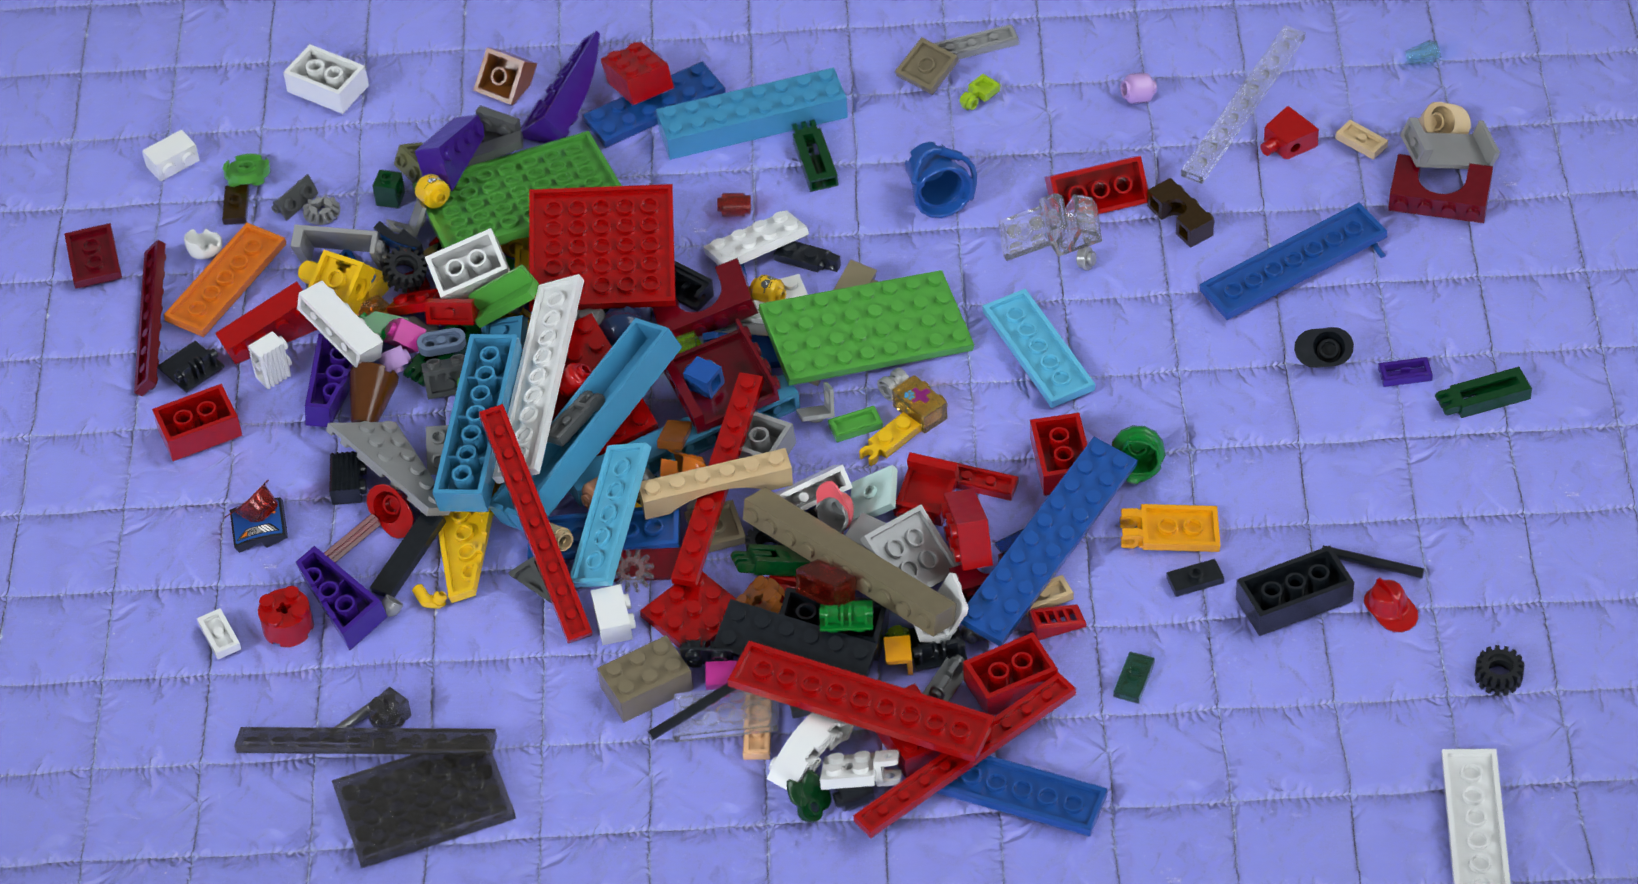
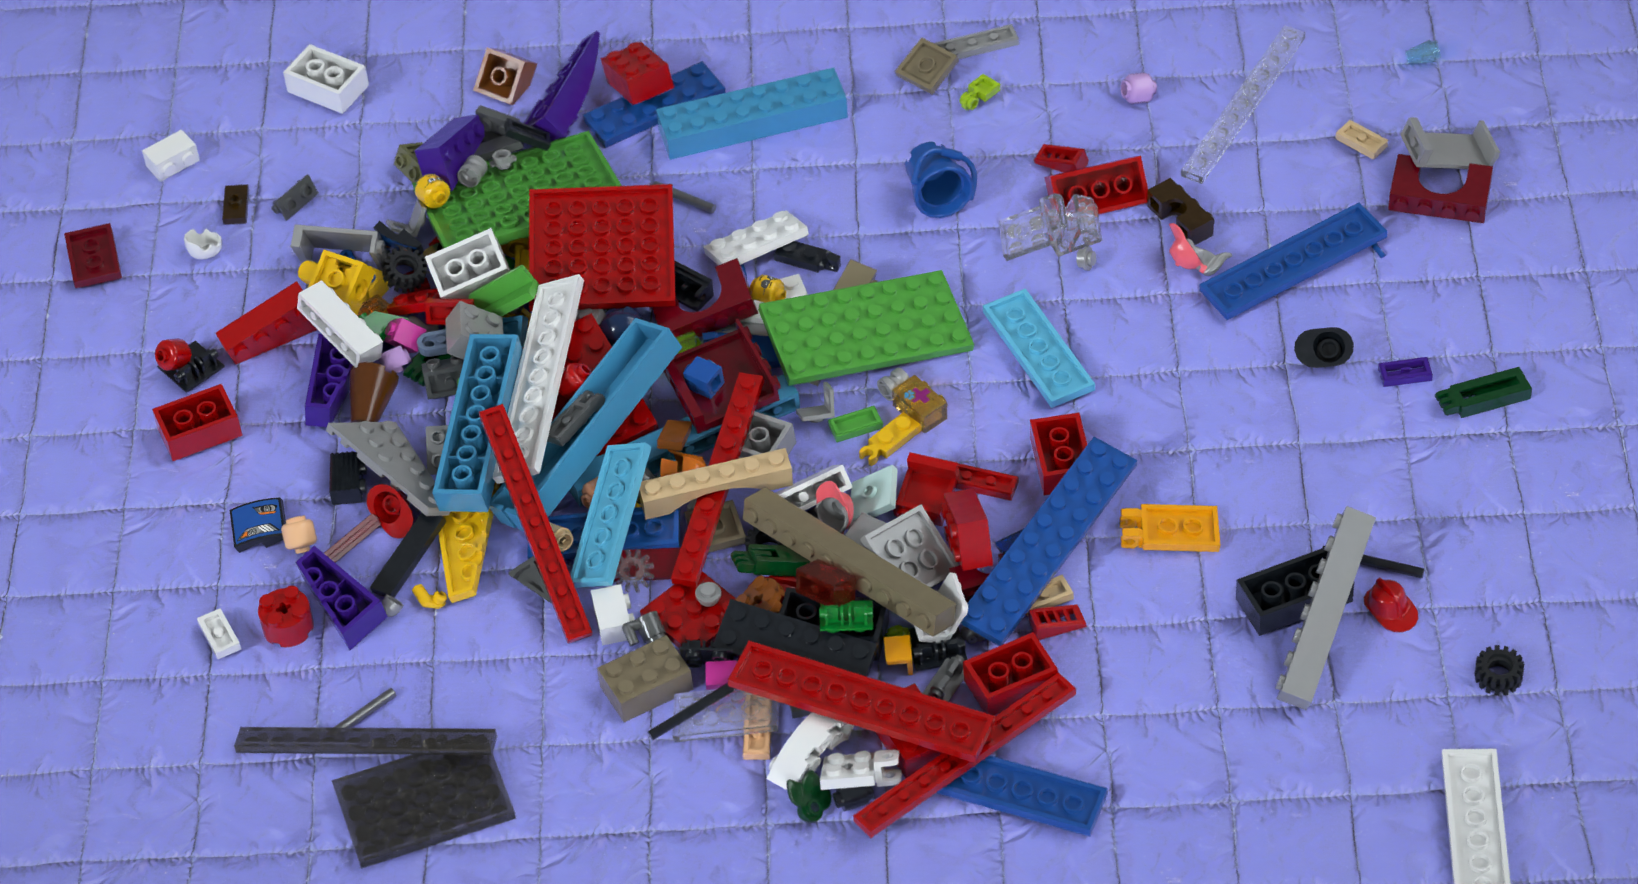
(150, 317): dark red plate -> none
(172, 354): none -> red head
(224, 279): orange plate -> none
(246, 170): bright green plate -> none
(258, 506): clear red piece -> none
(270, 359): white brick -> none
(299, 534): none -> light nougat head
(326, 215): light grey gear -> none
(388, 189): dark green brick -> none
(389, 710): clear smoke brick -> none
(468, 320): none -> light grey brick
(472, 171): none -> light grey wheel
(502, 159): none -> light grey plate
(527, 134): none -> black tile
(649, 627): none -> dark grey piece
(692, 200): none -> flat silver bar
(708, 593): none -> light grey plate
(734, 204): clear red brick -> none
(818, 168): dark green hinge -> none
(1076, 158): none -> red slope
(1134, 677): clear green plate -> none
(1145, 447): green helmet -> none
(1192, 257): none -> hair
(1195, 577): black plate -> none
(1289, 135): red torso -> none
(1325, 609): none -> light grey brick
(1445, 118): tan piece -> none

